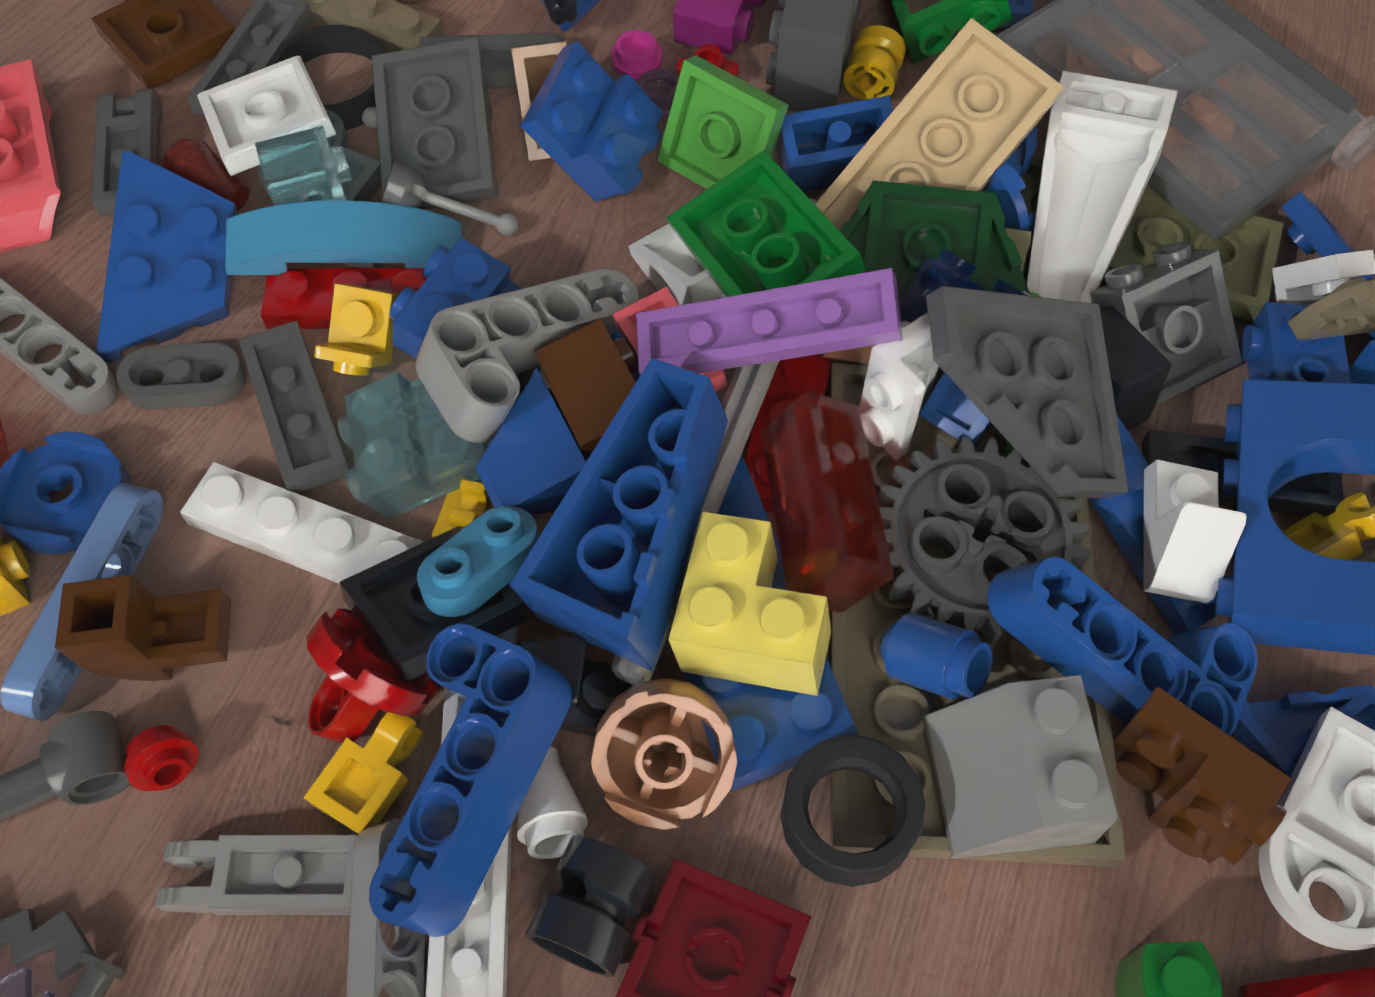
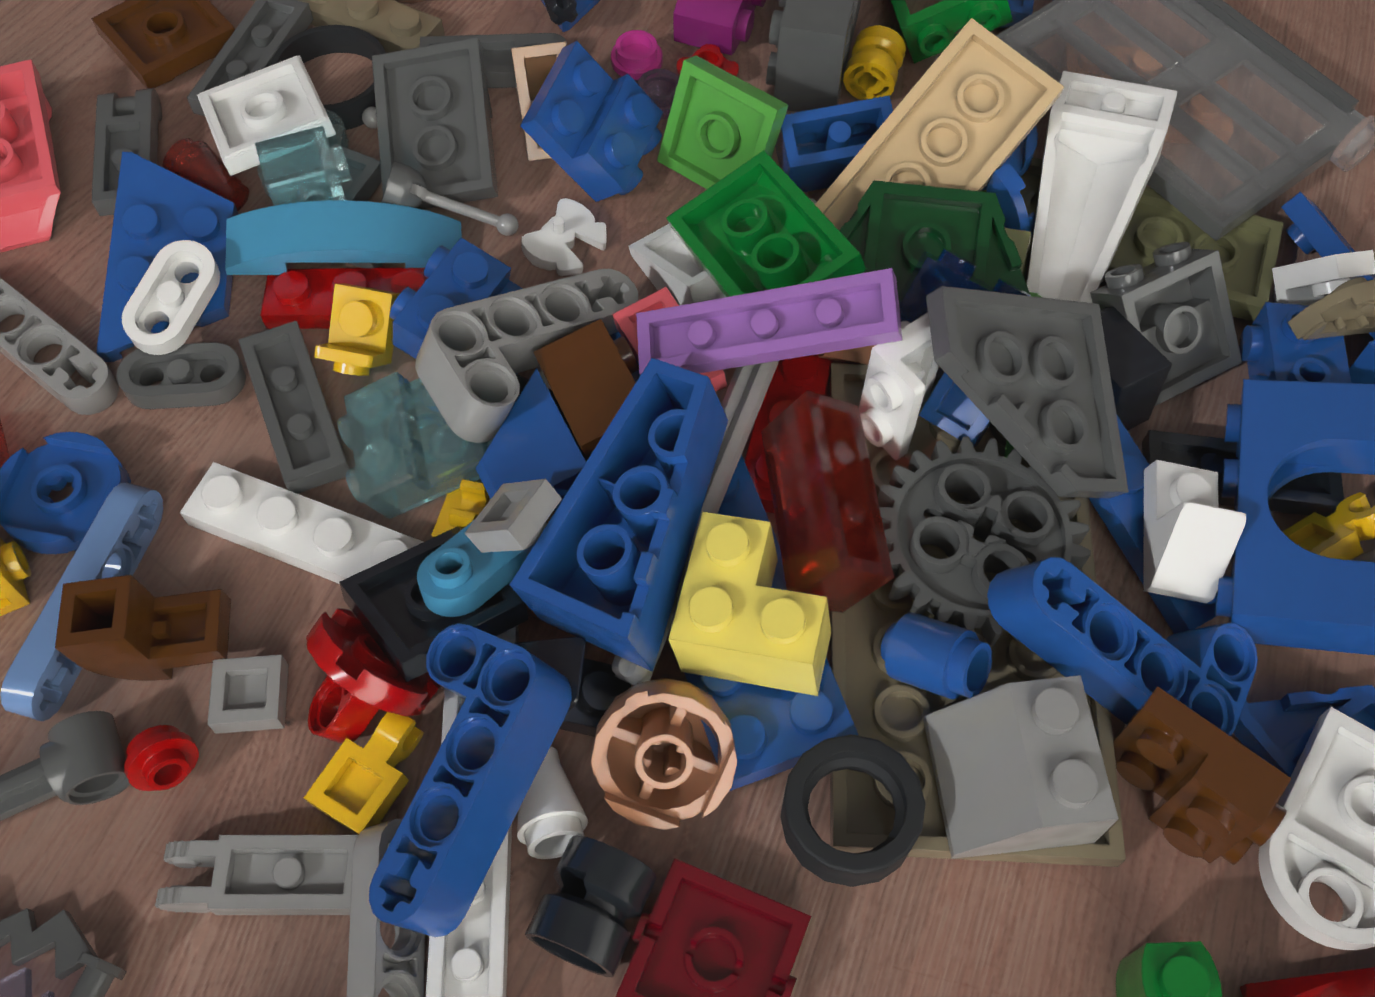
(164, 298): none -> white plate
(248, 694): none -> light grey plate
(514, 516): none -> light grey plate
(552, 244): none -> white piece

